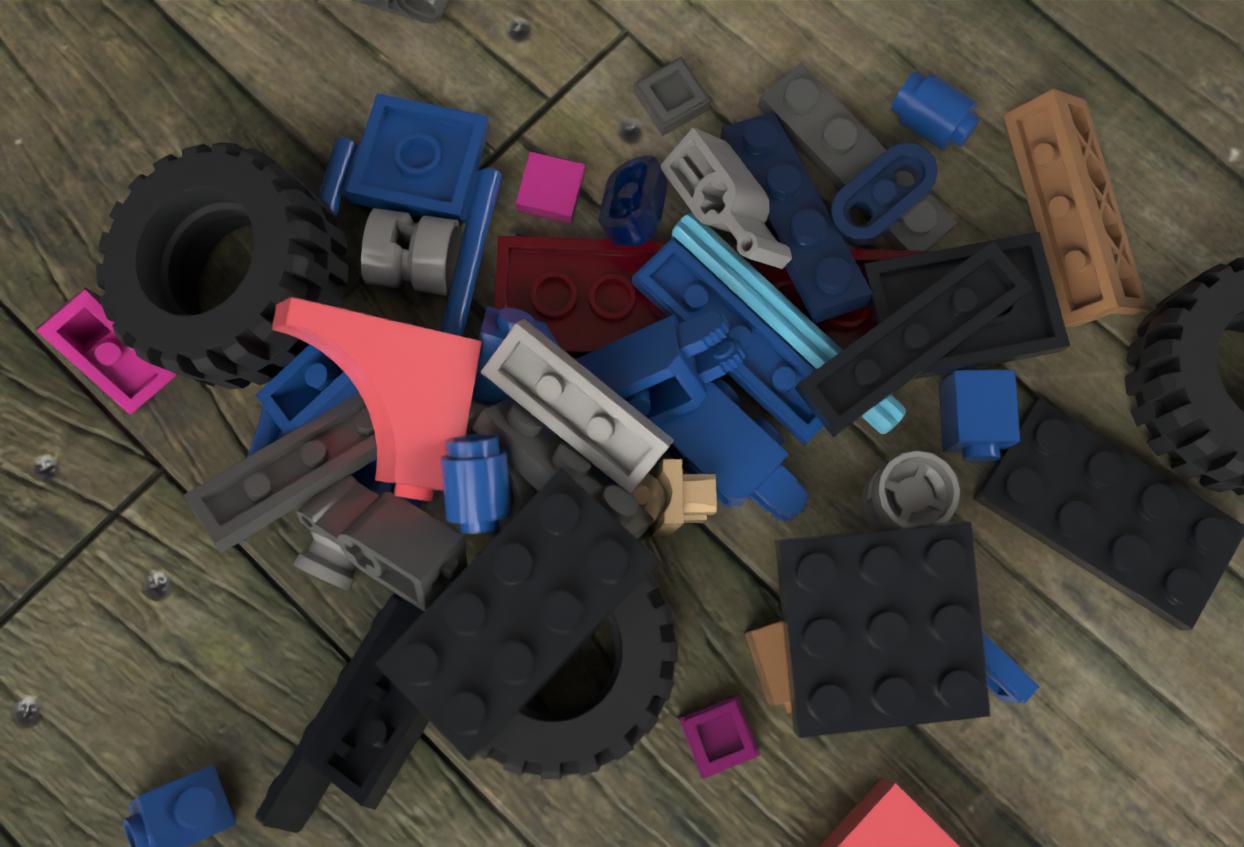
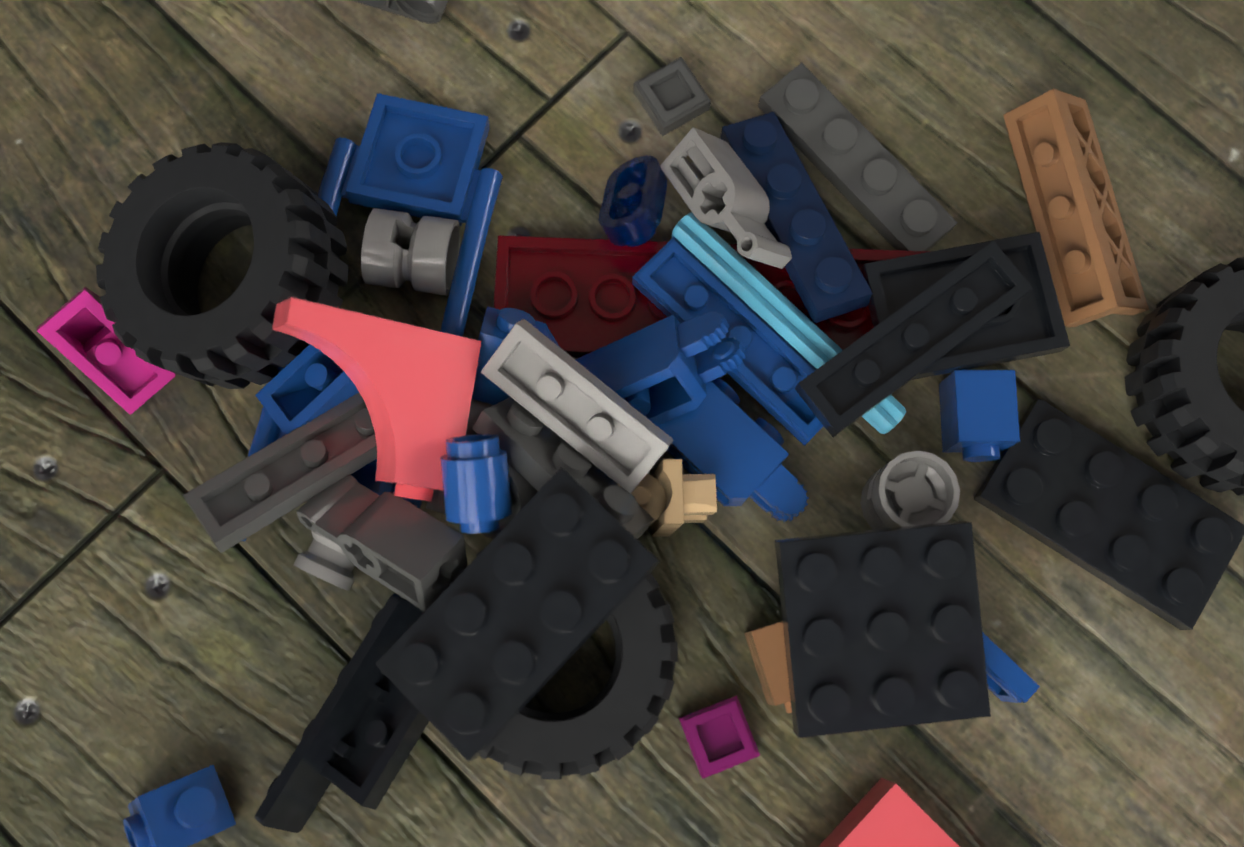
(550, 187): dark pink tile -> none
(881, 195): dark blue plate -> none
(935, 110): blue brick -> none

